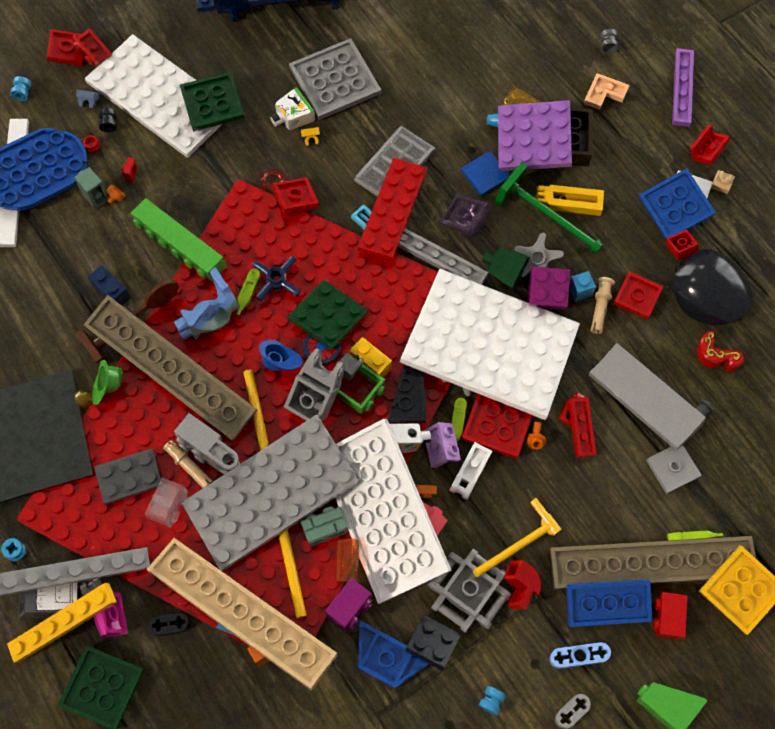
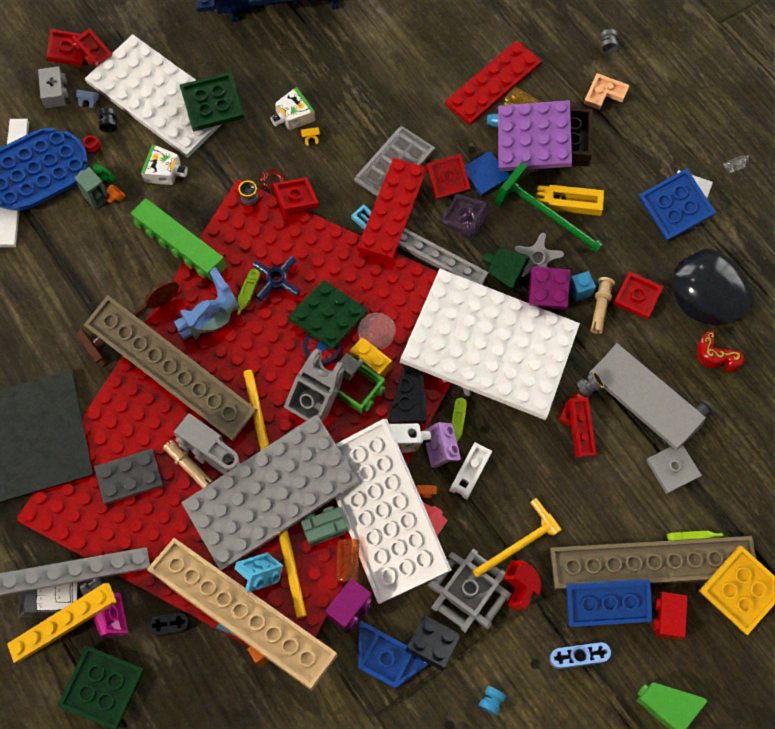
(15, 554): dark azure wheel -> none
(20, 88): dark azure wheel -> none
(52, 87): none -> light grey brick
(83, 398): clear yellow plate -> none
(103, 173): none -> green tile
(107, 284): dark blue brick -> none
(107, 381): bright green piece -> none
(129, 170): red plate -> none
(162, 167): none -> white torso
(166, 502): clear brick -> none
(248, 192): none -> dark grey wheel
(259, 571): none -> medium azure bracket
(278, 356): blue piece -> none
(335, 79): light grey plate -> none
(377, 330): none -> clear tile
(448, 176): none -> red plate
(493, 83): none -> red plate
(496, 426): red plate -> none
(536, 440): orange plate -> none
(568, 707): light grey beam -> none
(590, 384): none -> dark grey wheel
(682, 245): red piece -> none
(683, 87): medium lavender plate -> none
(709, 146): red bracket -> none
(722, 182): tan tile -> none
(736, 163): none -> clear slope

